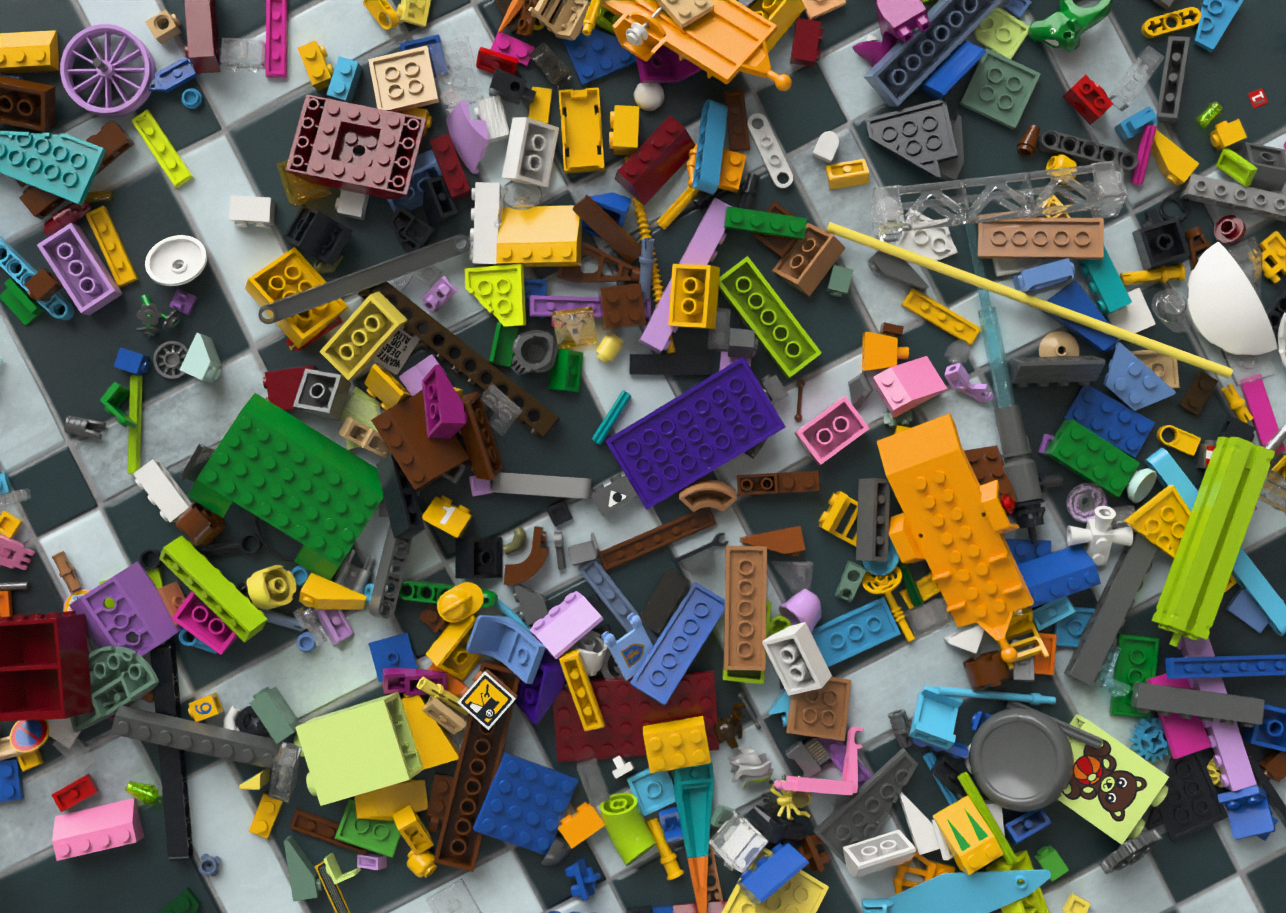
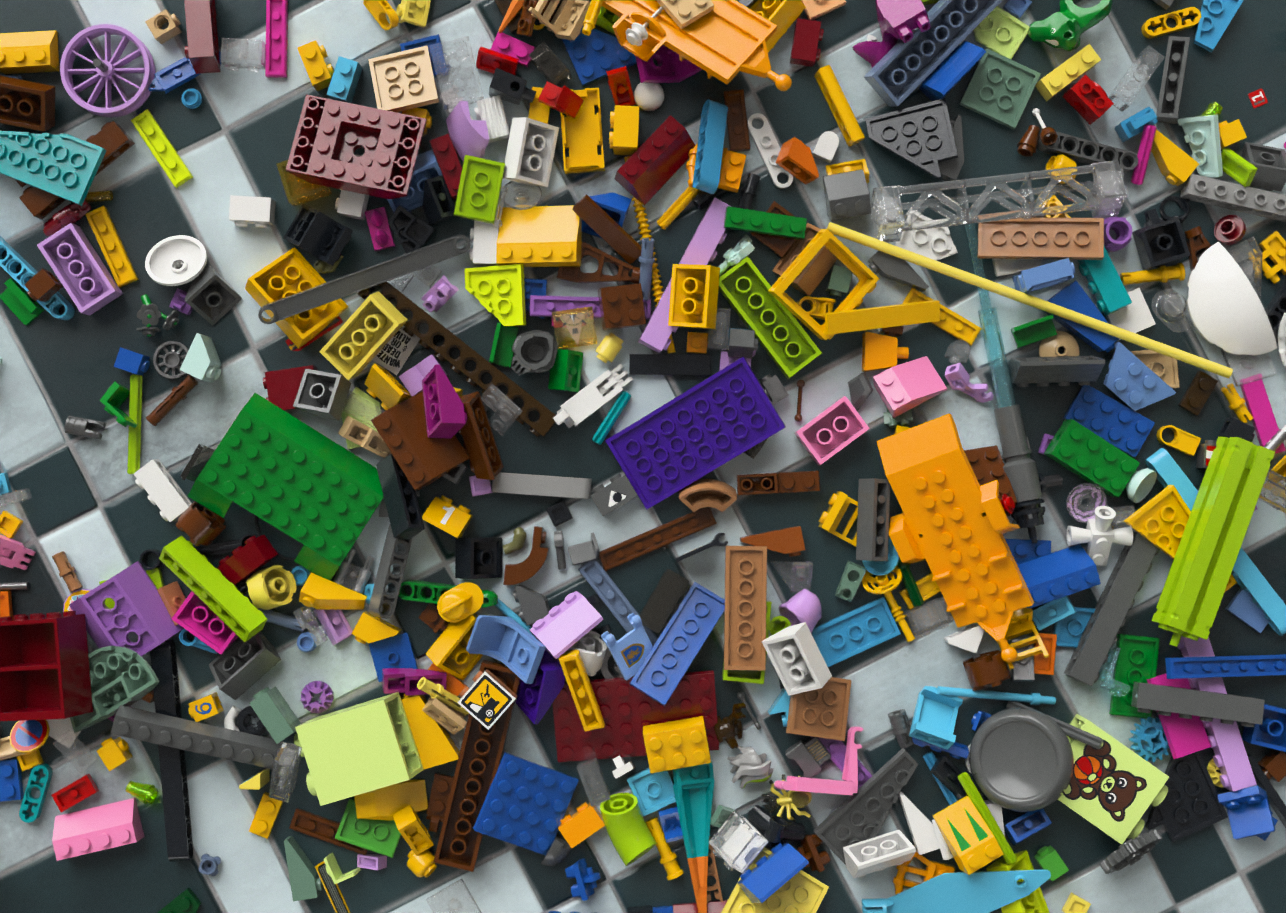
(37, 808): none -> teal beam
(114, 752): none -> yellow brick
(178, 393): none -> reddish brown pin
(211, 295): none -> dark grey slope
(243, 664): none -> dark grey slope
(247, 559): none -> dark red brick
(317, 687): none -> medium lavender gear
(373, 629): none -> yellow slope
(379, 229): none -> dark pink tile
(479, 189): none -> lime tile
(561, 99): none -> red slope
(592, 397): none -> white hinge
(620, 86): none -> red slope
(697, 342): none -> light orange plate
(736, 254): none -> light aqua piece
(798, 160): none -> orange slope
(819, 306): none -> yellow piece
(839, 105): none -> yellow brick
(846, 195): none -> slope
(866, 278): none -> yellow piece
(882, 317): none -> yellow tile
(1034, 331): none -> green panel
(1048, 134): none -> reddish brown hinge
(1067, 72): none -> light yellow brick
(1123, 233): none -> medium lavender piece
(1204, 140): none -> light aqua wing

